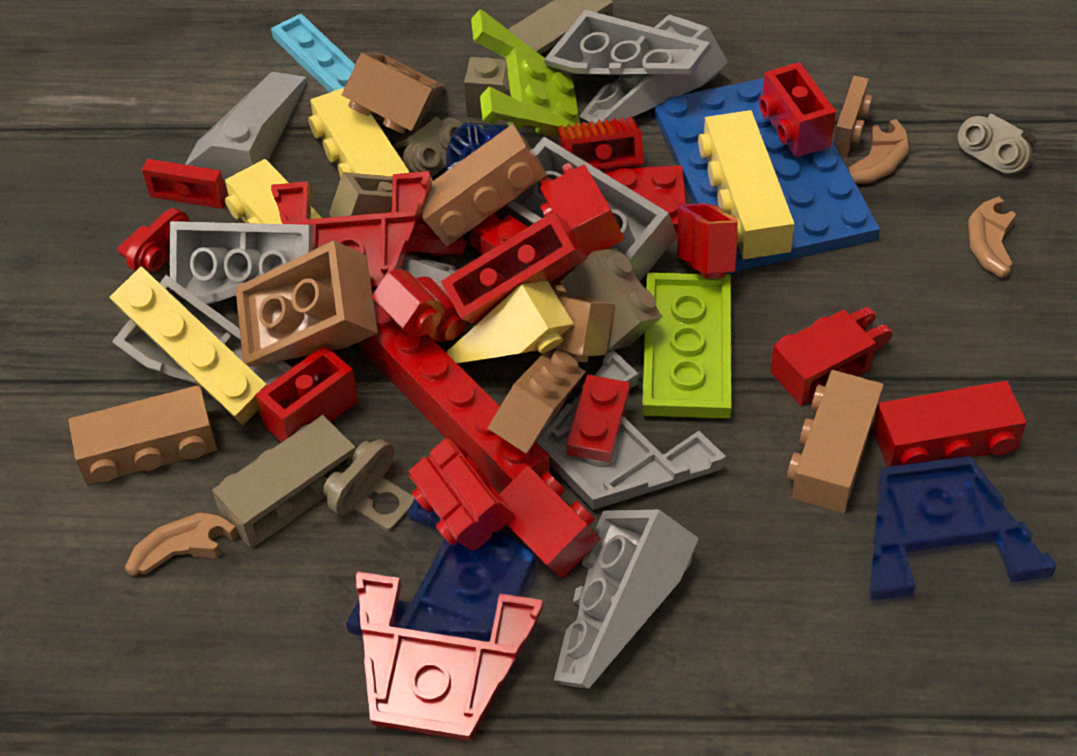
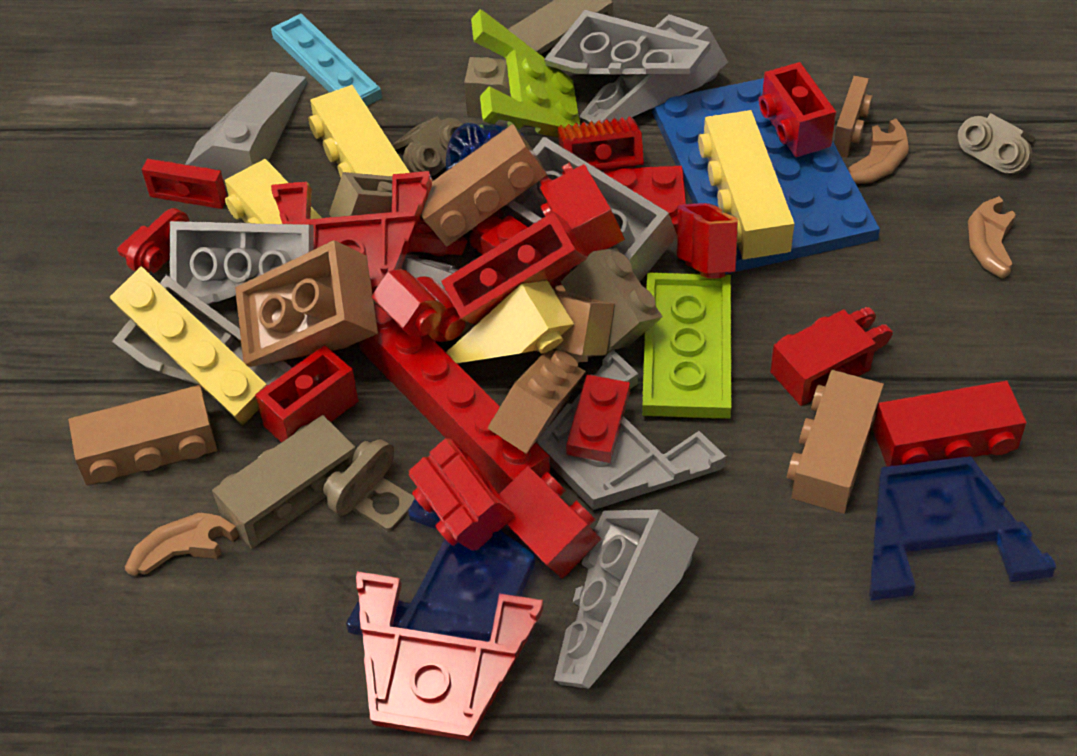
(391, 91): medium nougat slope -> none

